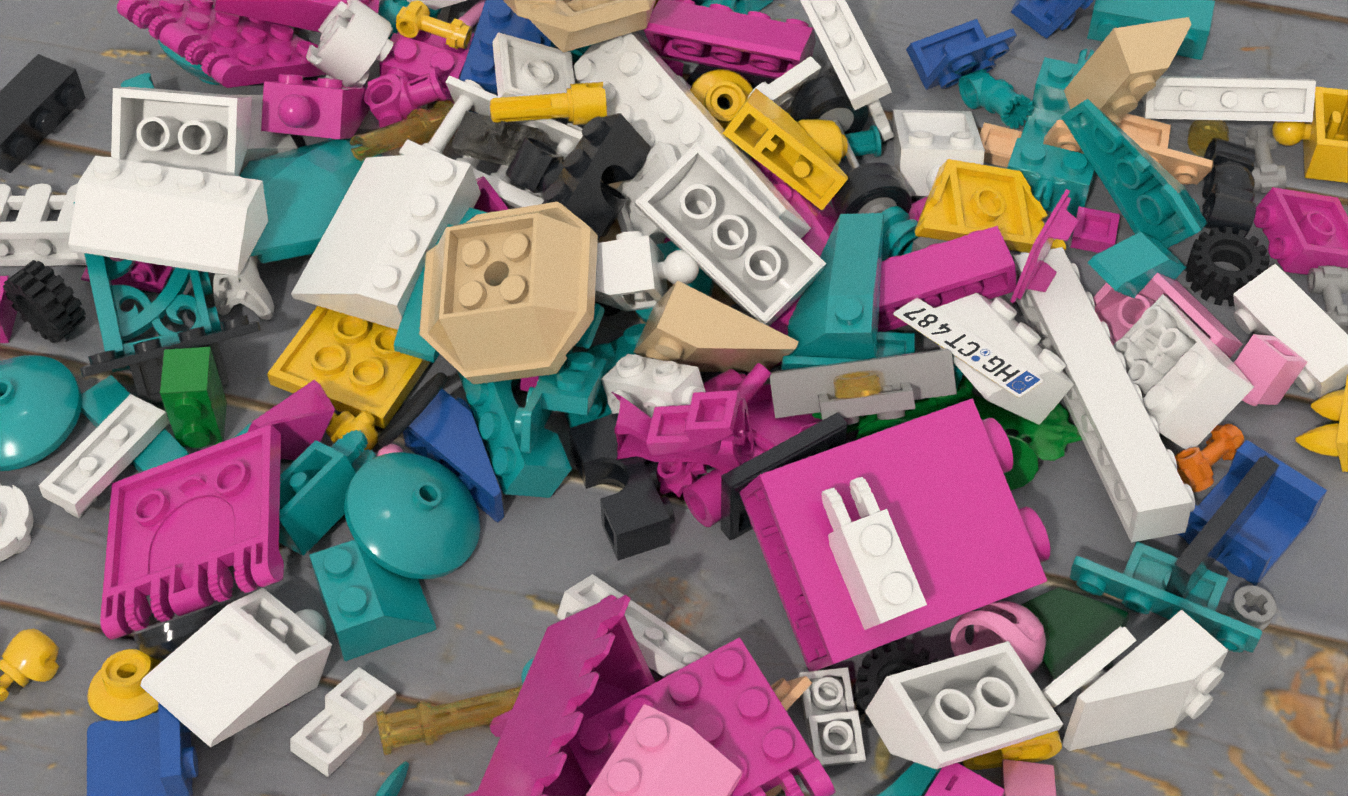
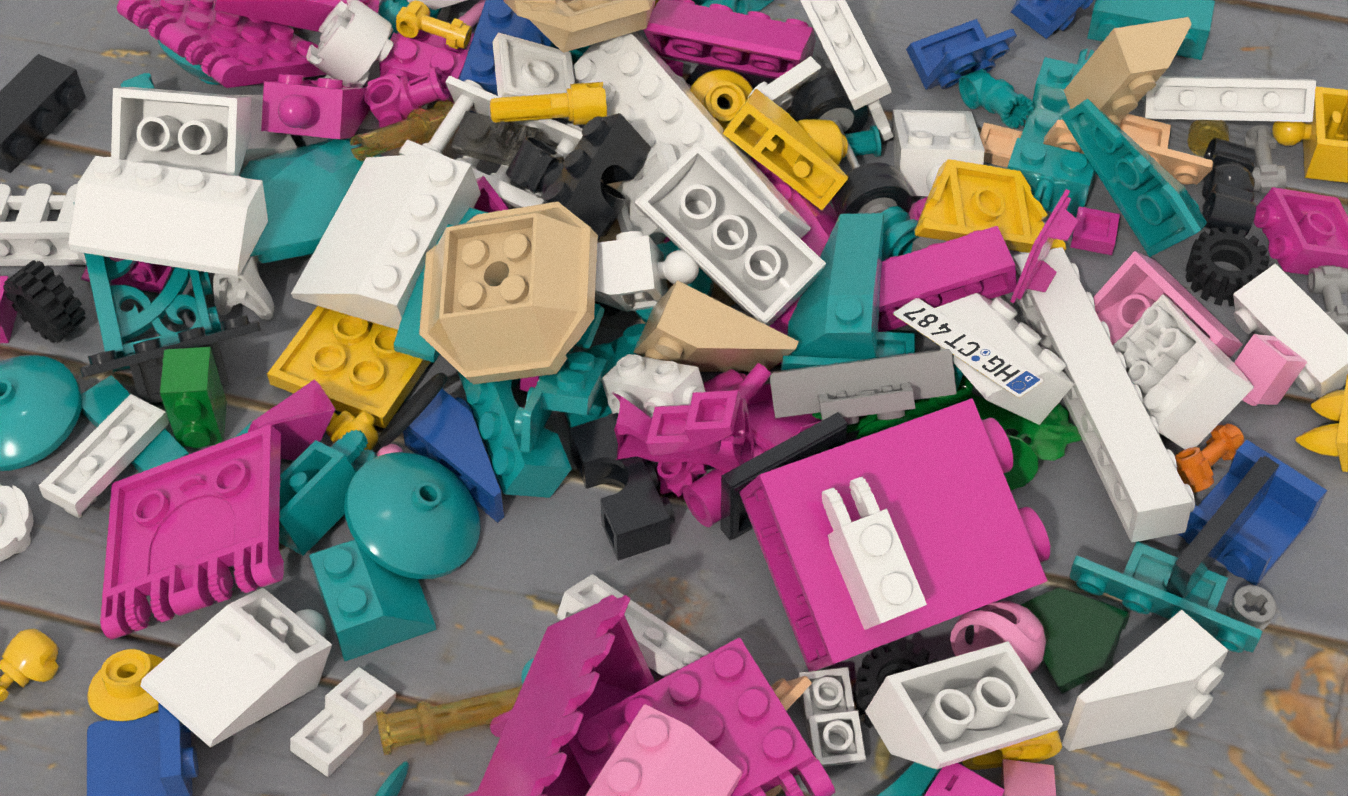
(165, 639): black piece -> none
(856, 384): clear yellow tile -> none
(1089, 667): white plate -> none
(1134, 263): teal slope -> none

